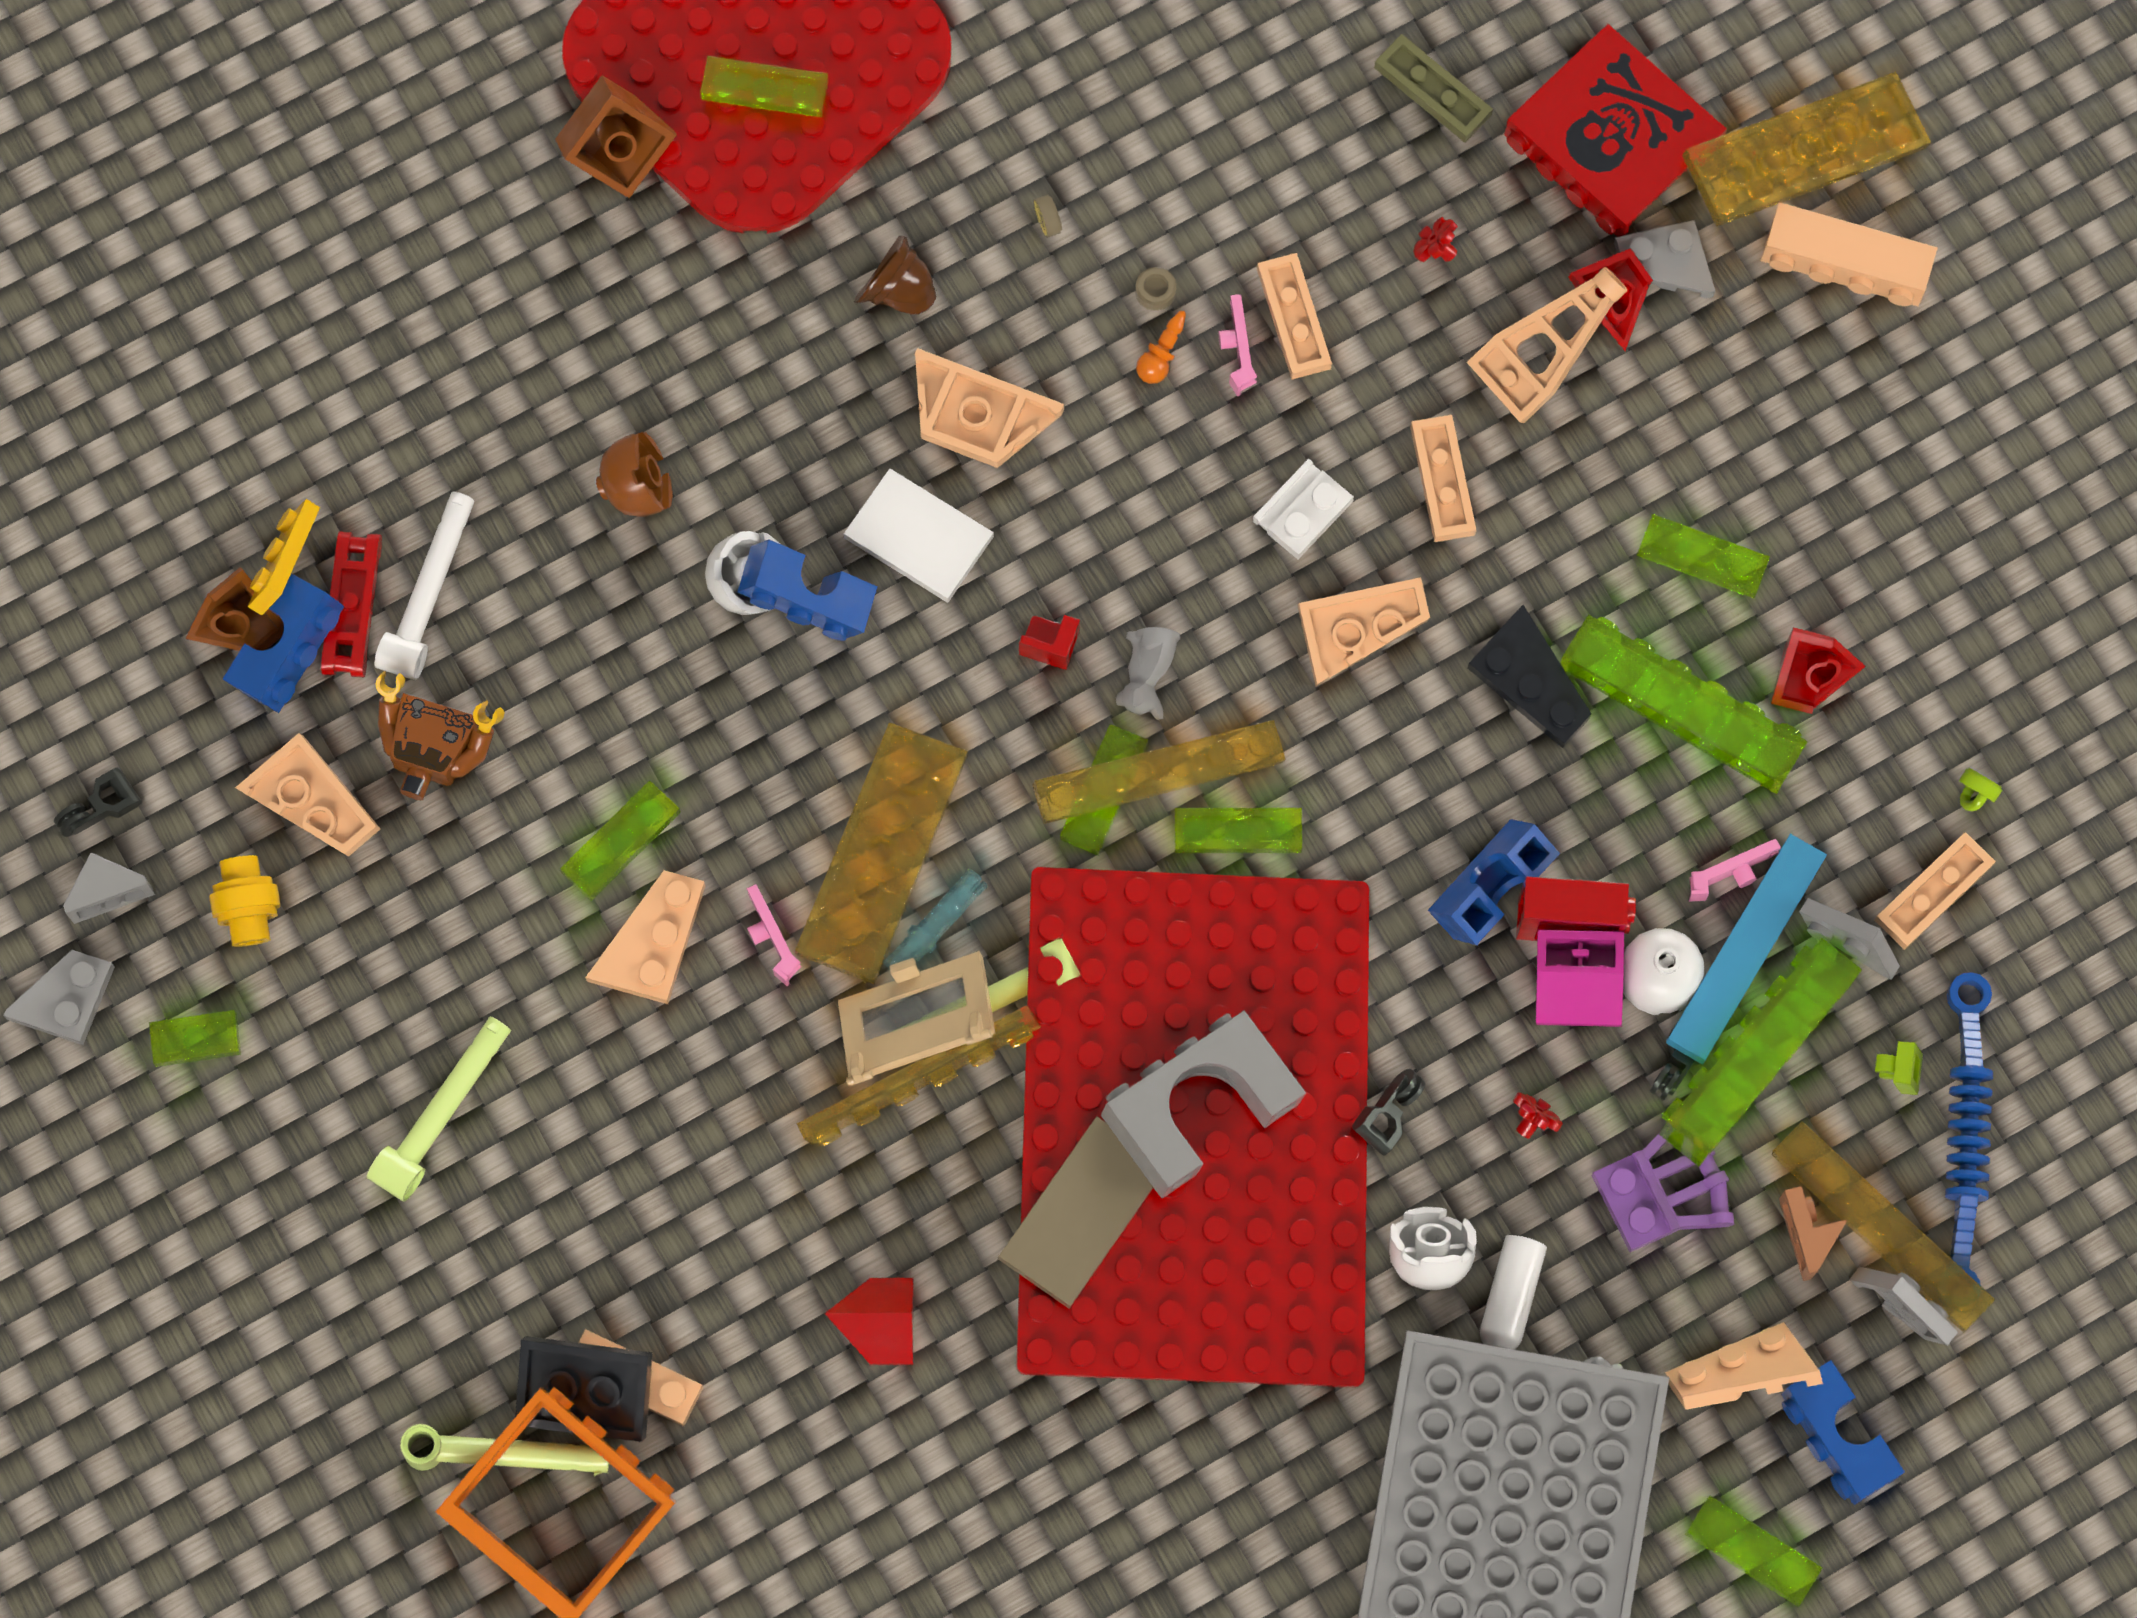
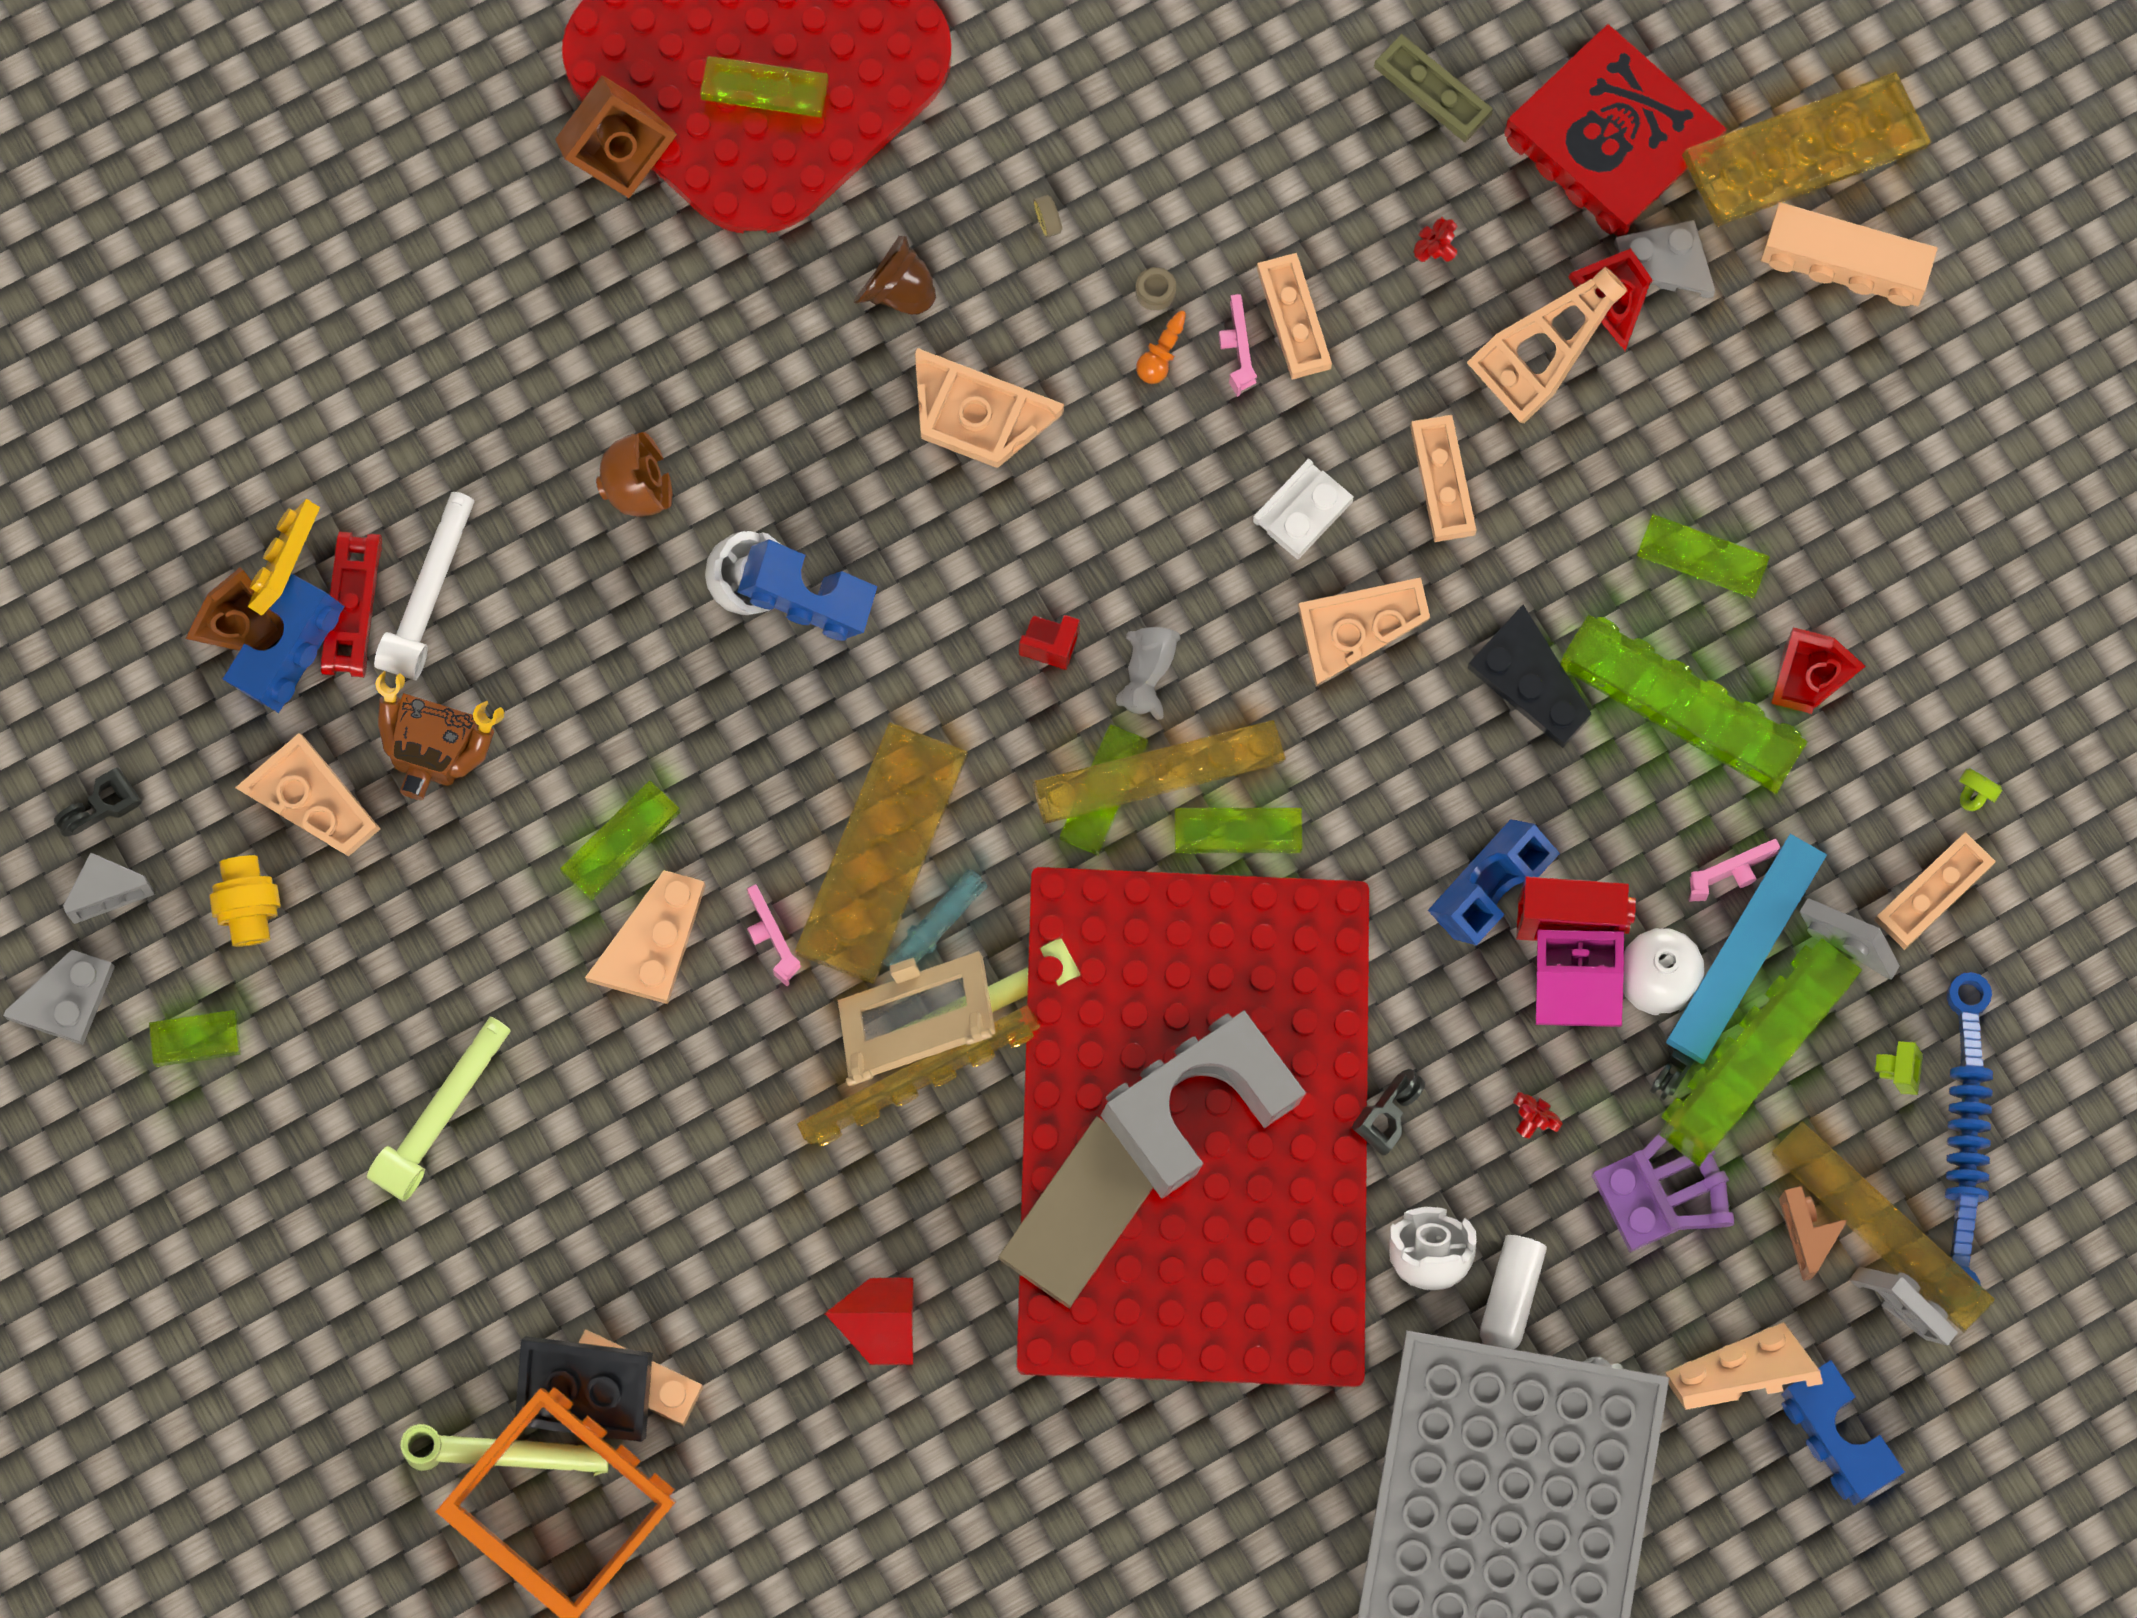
(918, 535): white tile -> none
(1753, 1551): clear neon green plate -> none

